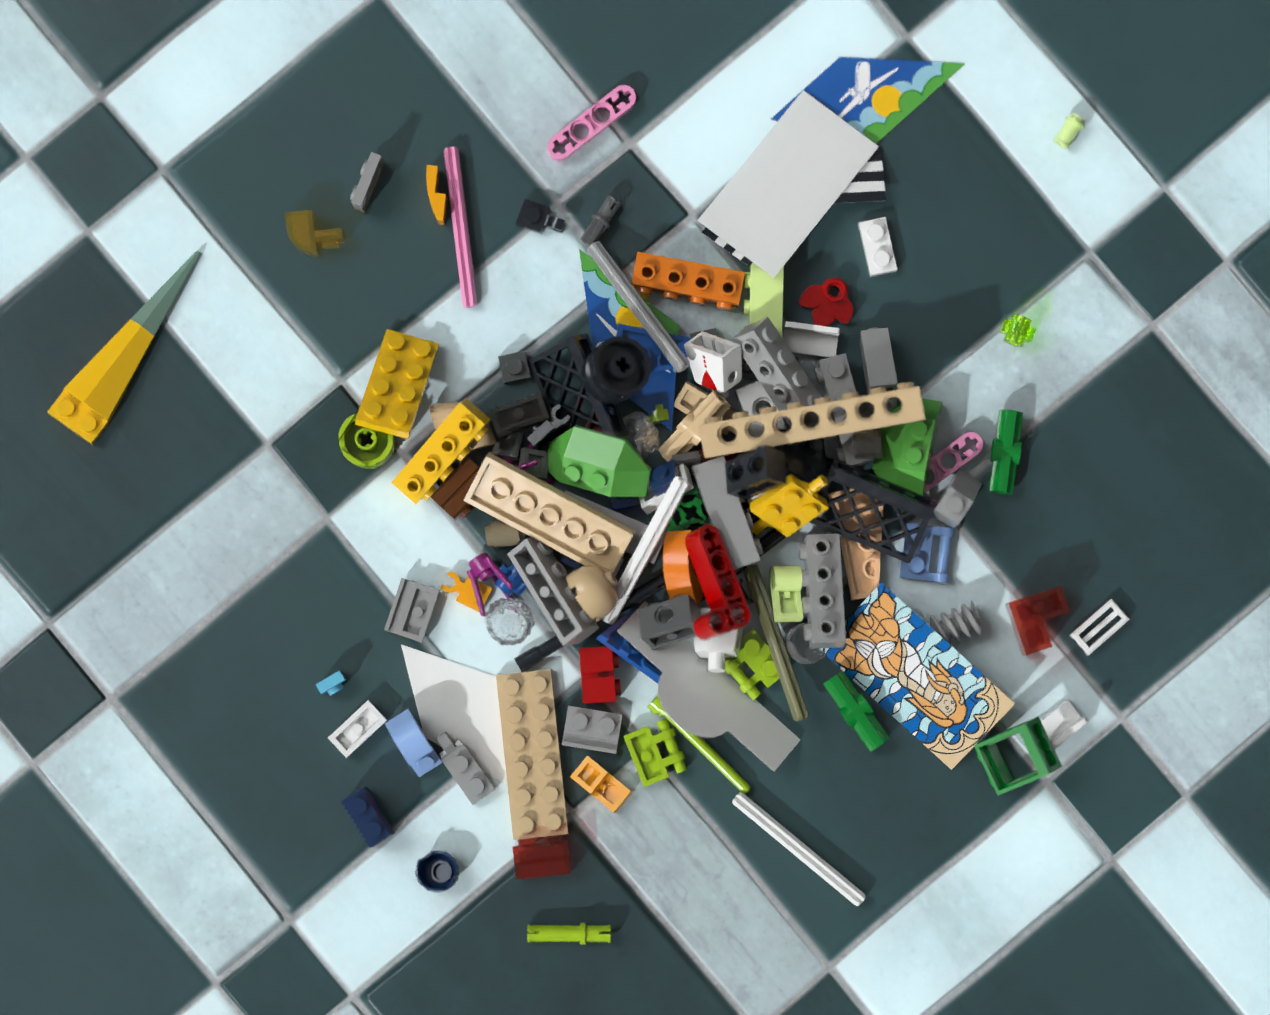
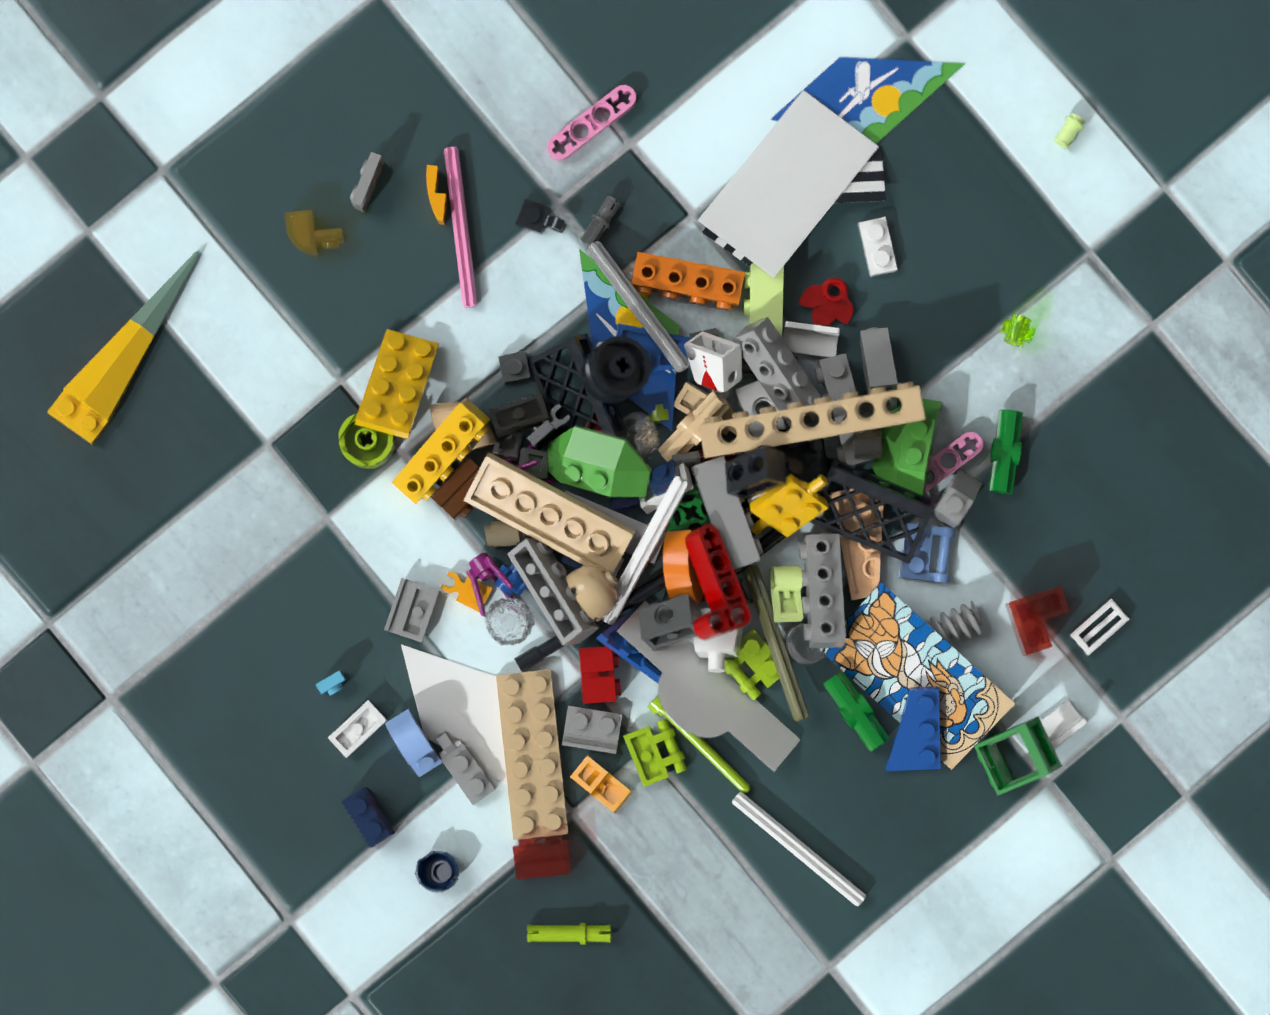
(918, 733): none -> blue wing

